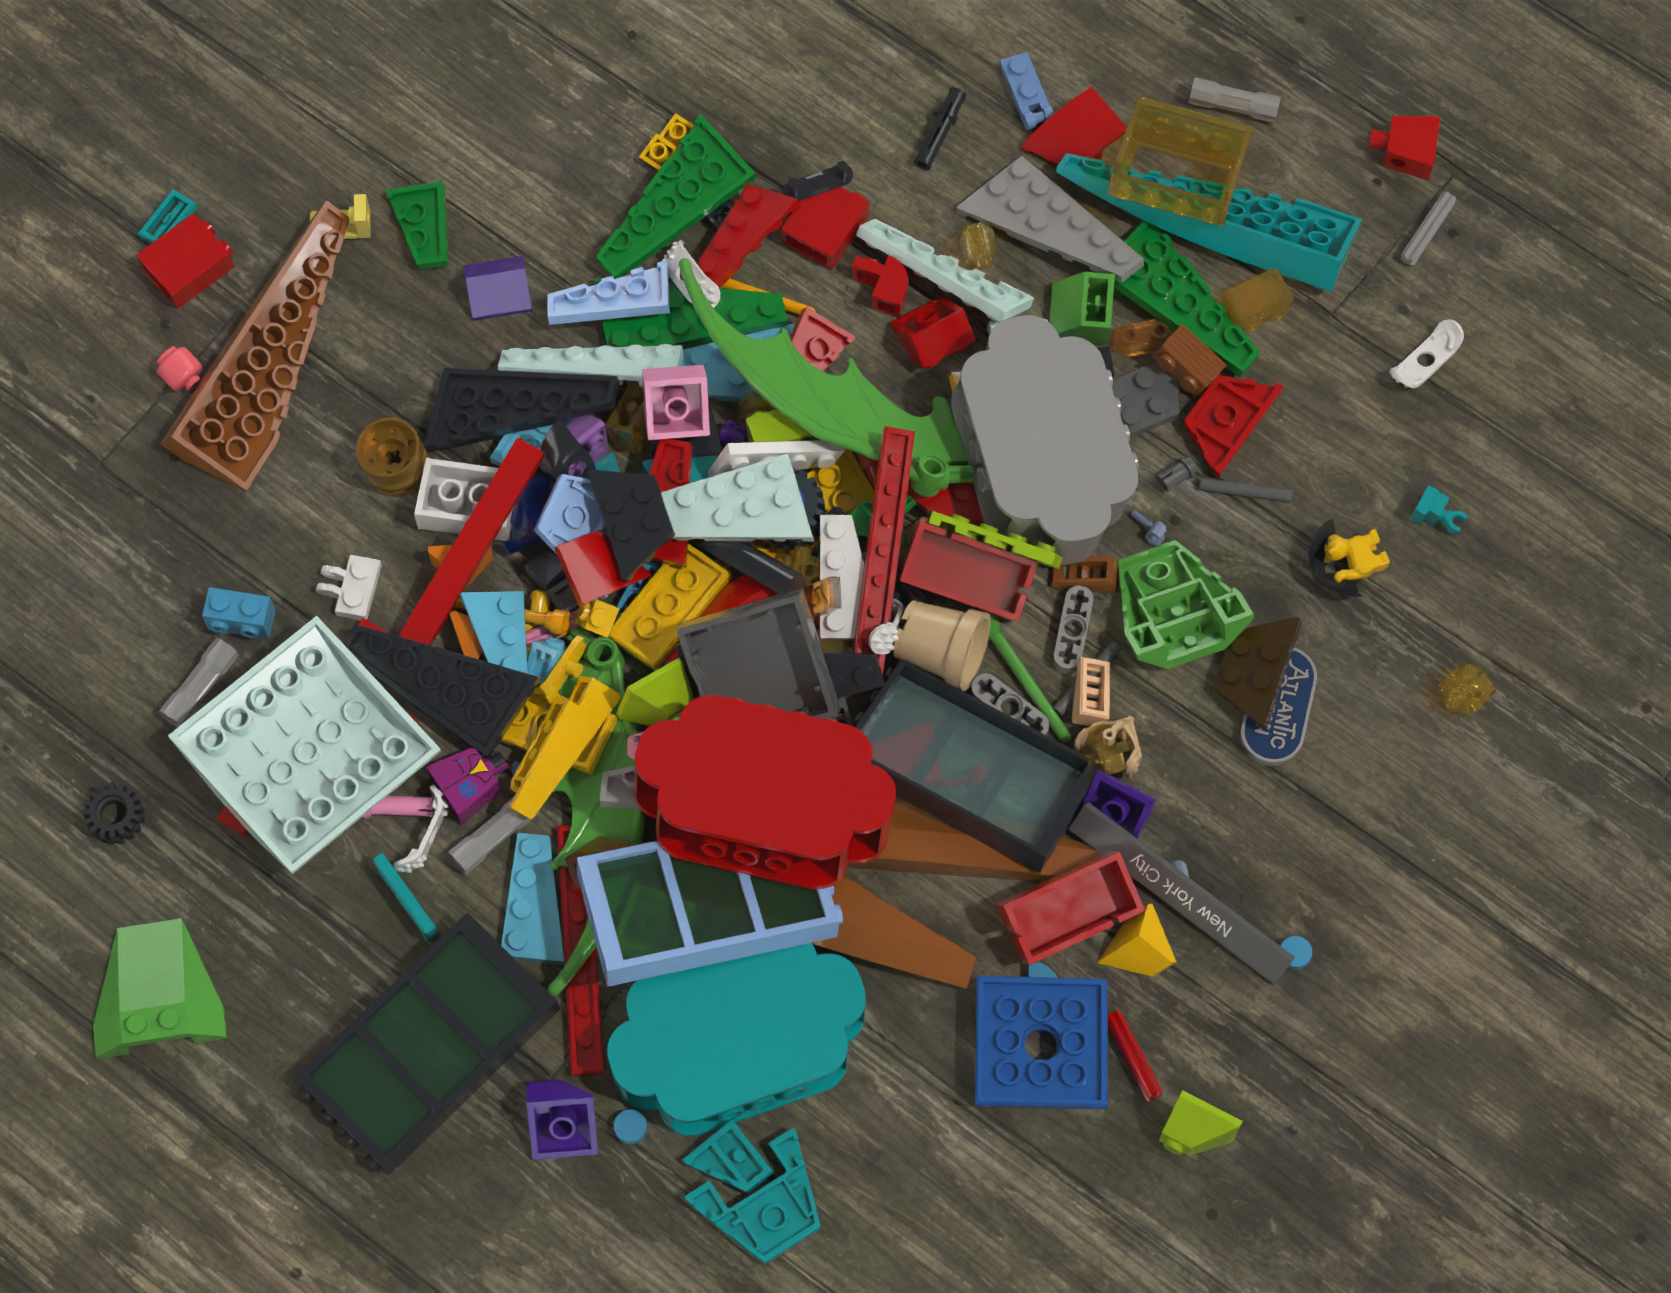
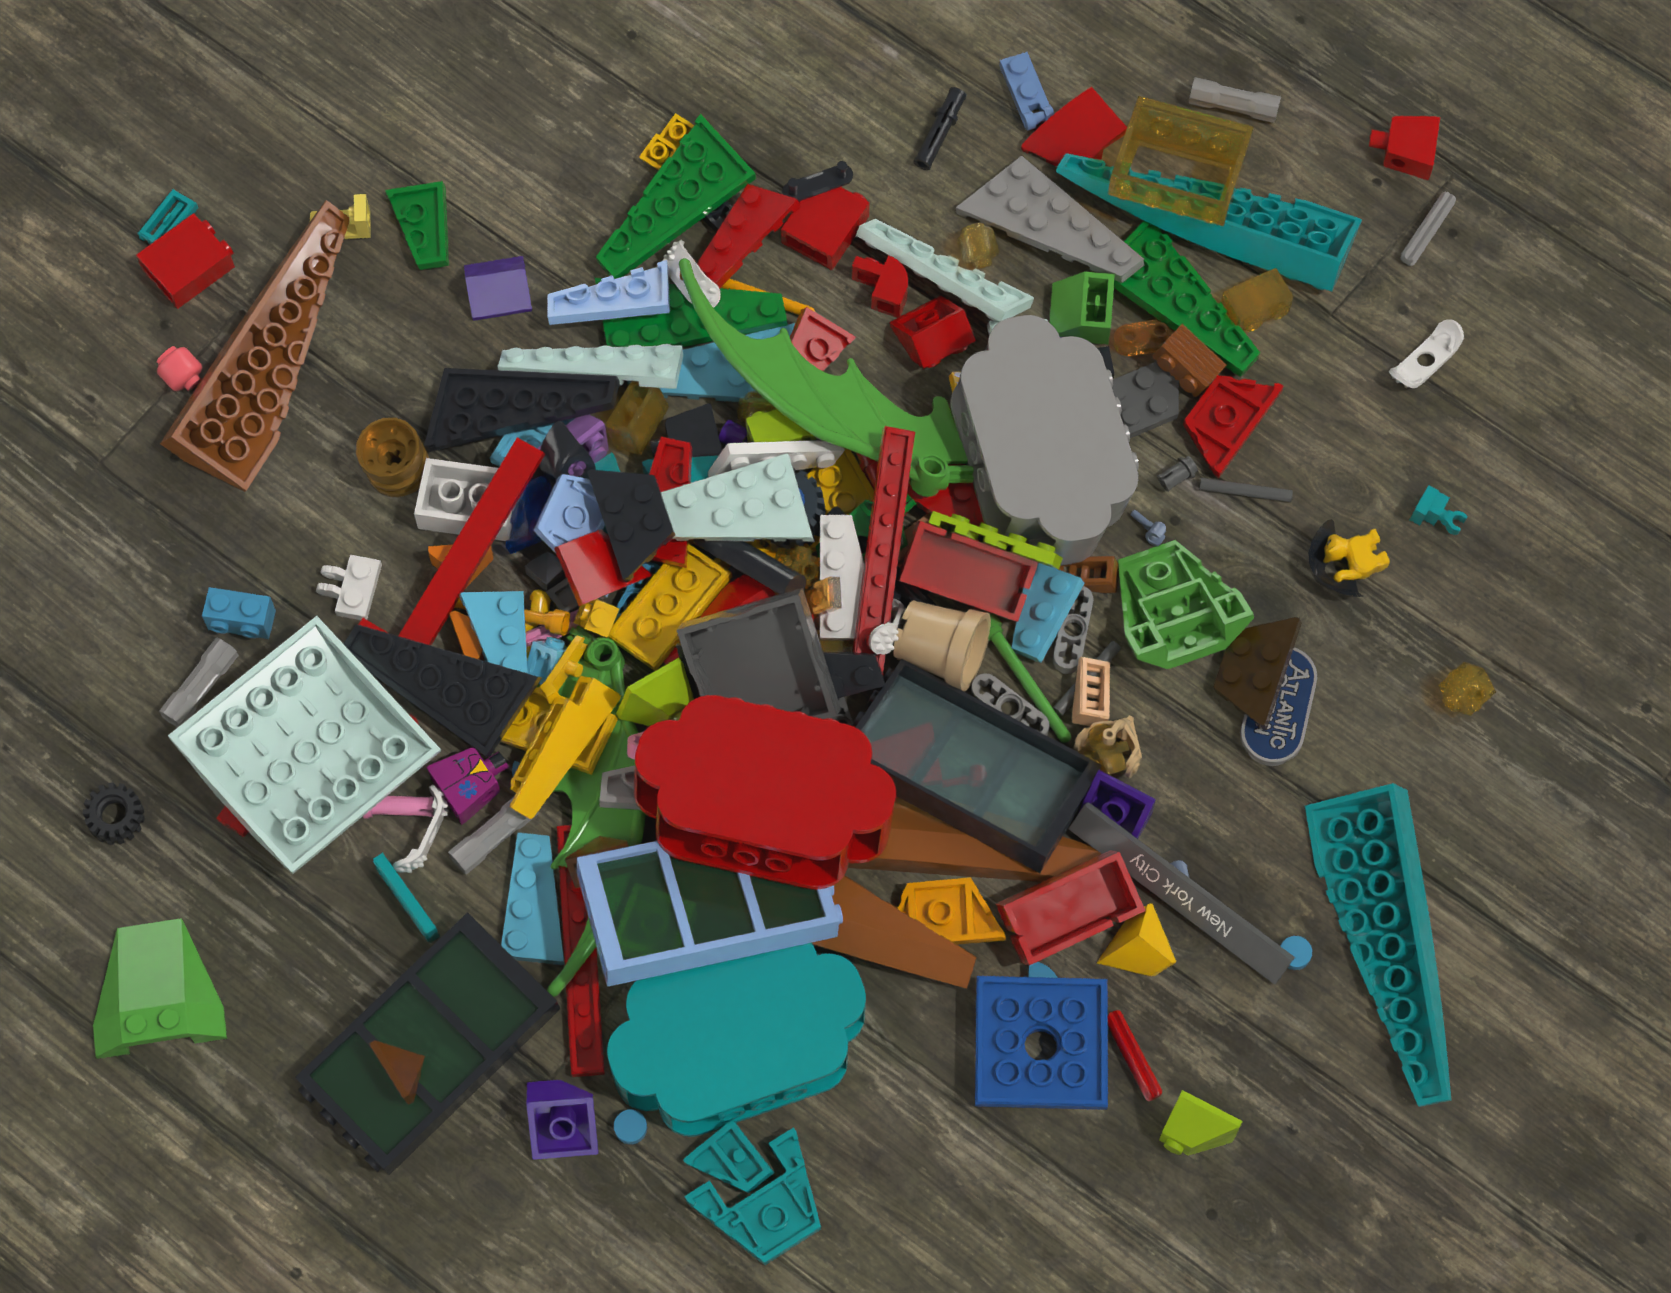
(402, 1067): none -> reddish brown slope
(675, 402): bright pink brick -> none
(952, 910): none -> light orange wing
(1044, 611): none -> medium azure wing
(1377, 887): none -> teal wedge

